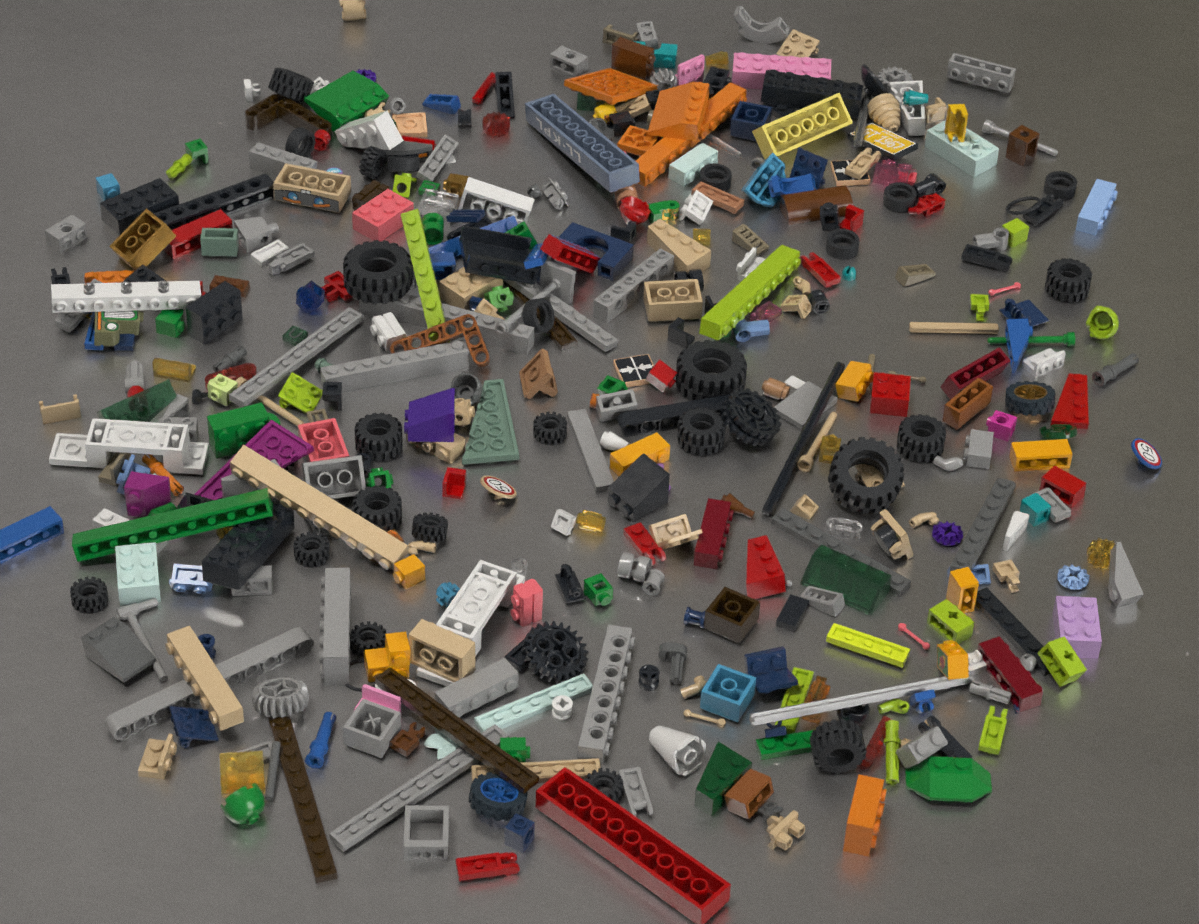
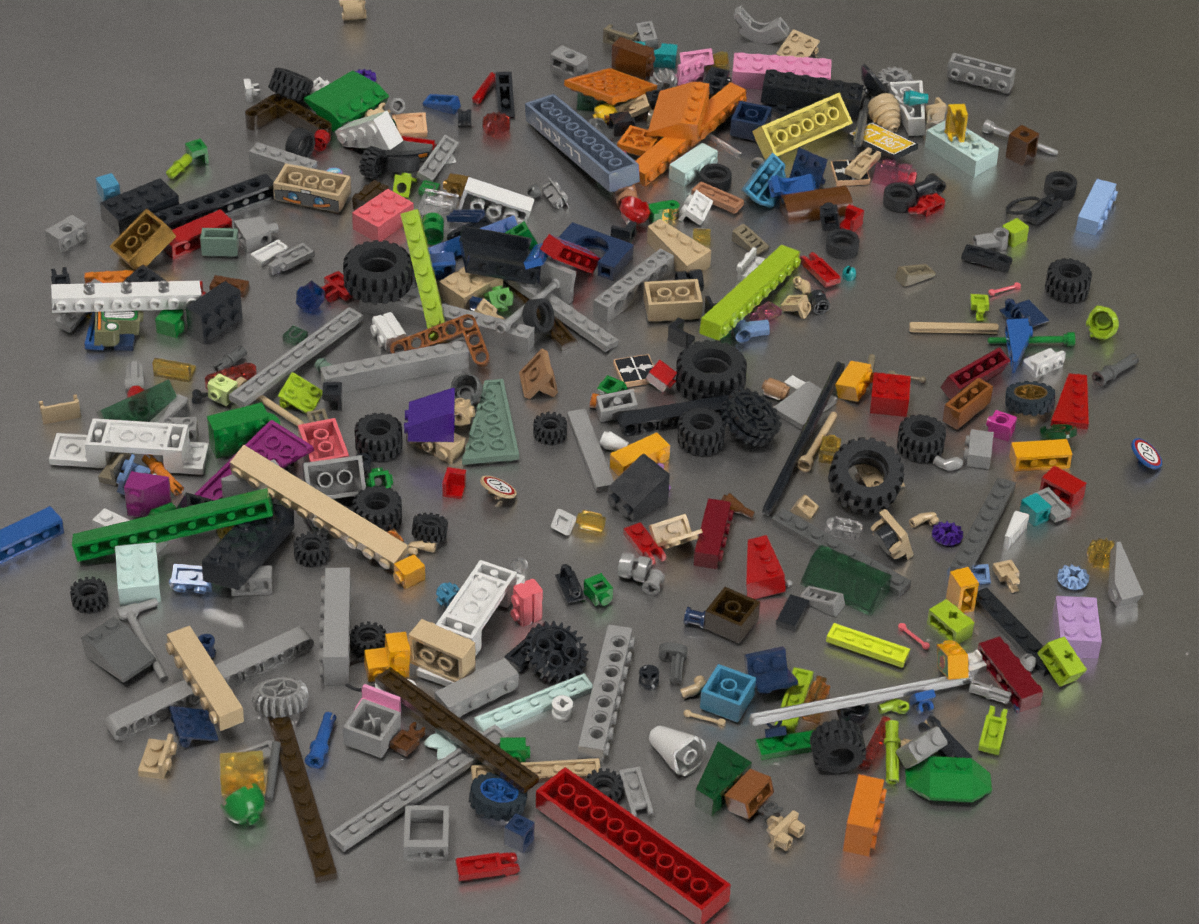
(708, 53): none -> bright pink panel

